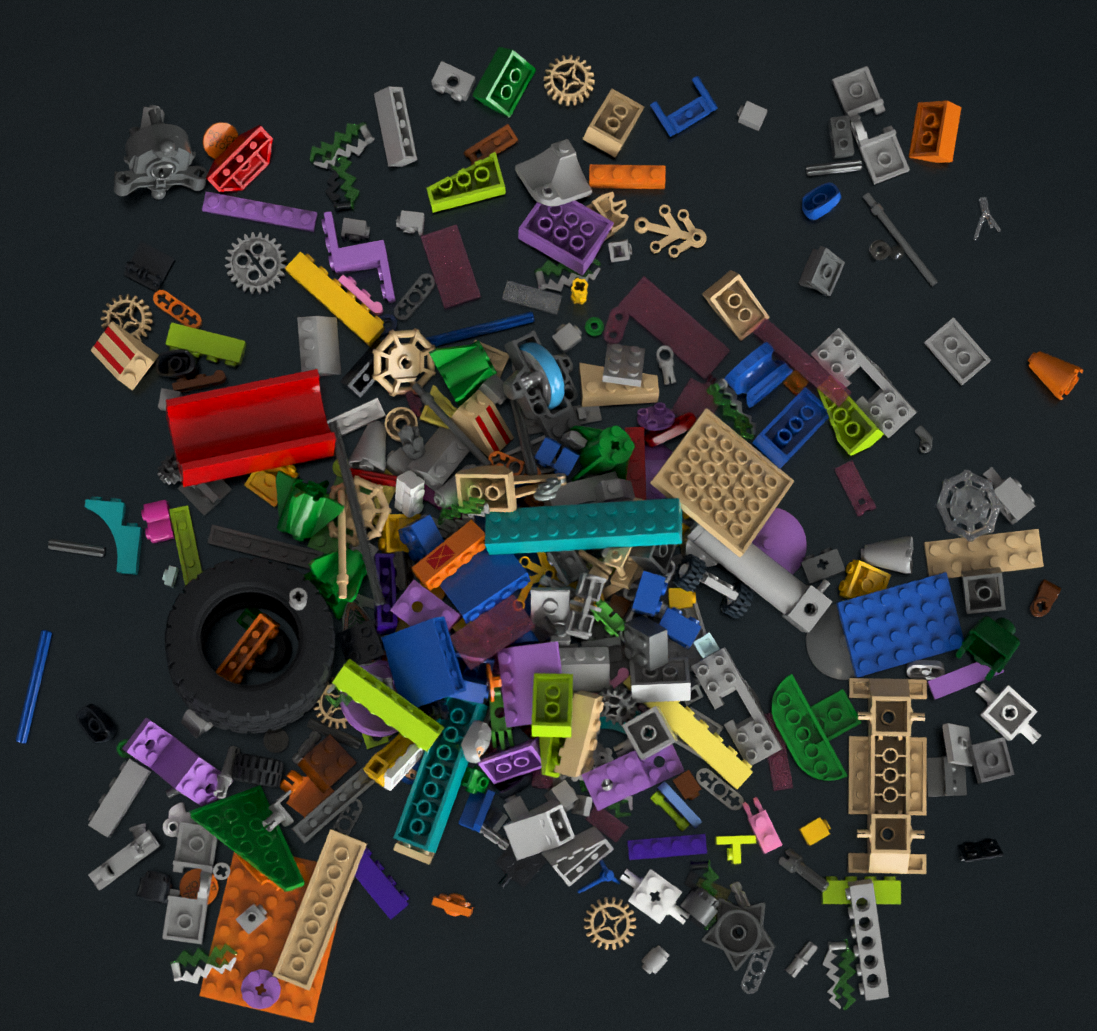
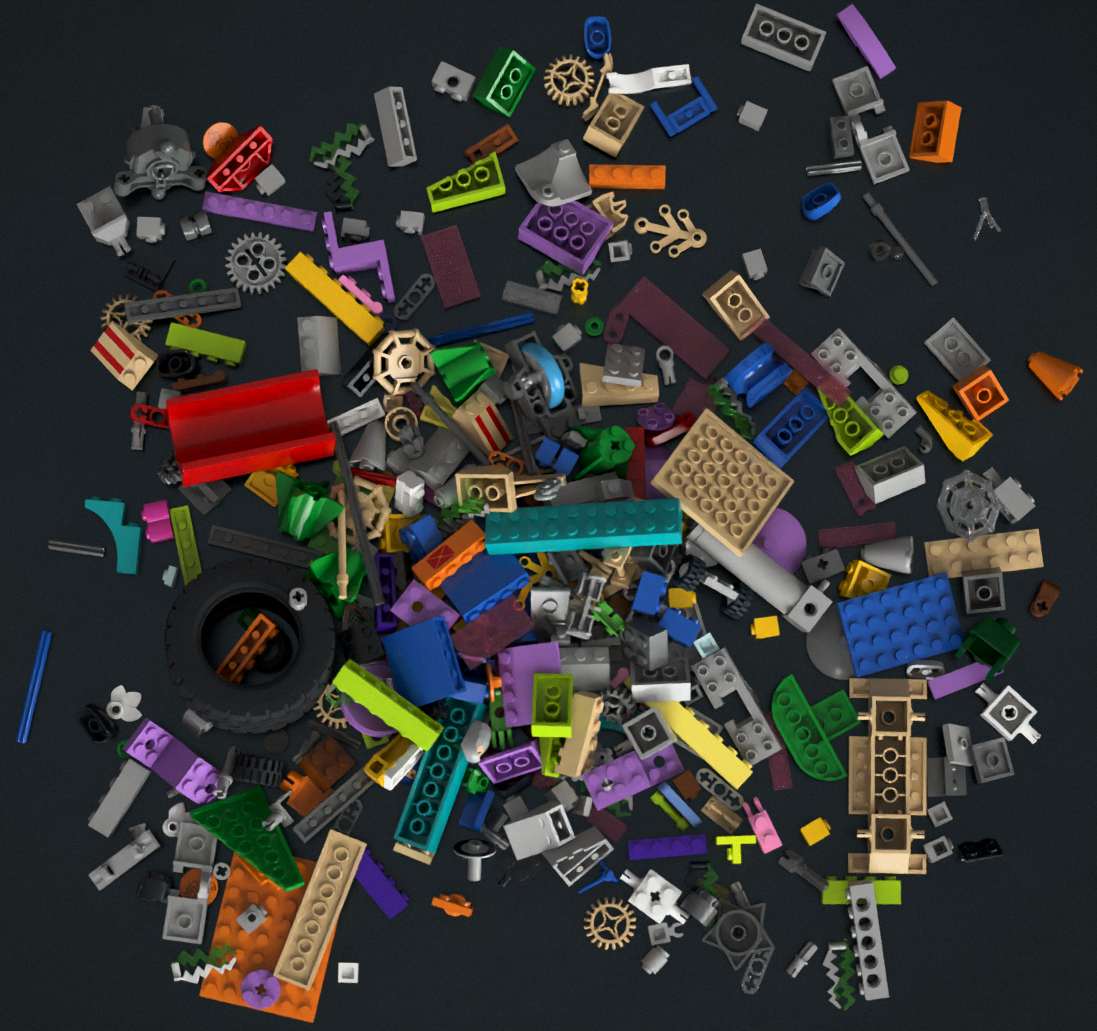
(106, 219): none -> light grey plate
(126, 702): none -> white plate
(139, 428): none -> light grey pin
(144, 409): none -> red beam
(150, 228): none -> light grey brick
(182, 305): none -> dark grey plate
(195, 225): none -> dark grey wheel
(196, 282): none -> green plate
(269, 180): none -> light grey brick
(348, 972): none -> white plate
(391, 402): none -> tan slope
(474, 850): none -> light grey piece
(593, 106): none -> tan piece
(597, 36): none -> blue piece
(649, 79): none -> white piece
(661, 933): none -> light grey plate
(721, 815): none -> tan hinge
(754, 264): none -> light grey brick
(765, 627): none -> yellow brick
(783, 37): none -> light grey brick
(856, 535): none -> clear pink plate
(866, 41): none -> medium lavender slope
(890, 474): none -> light grey slope
(898, 375): none -> lime plate
(932, 855): none -> light grey brick
(939, 814): none -> light grey plate
(959, 433): none -> yellow wedge
(980, 393): none -> orange brick

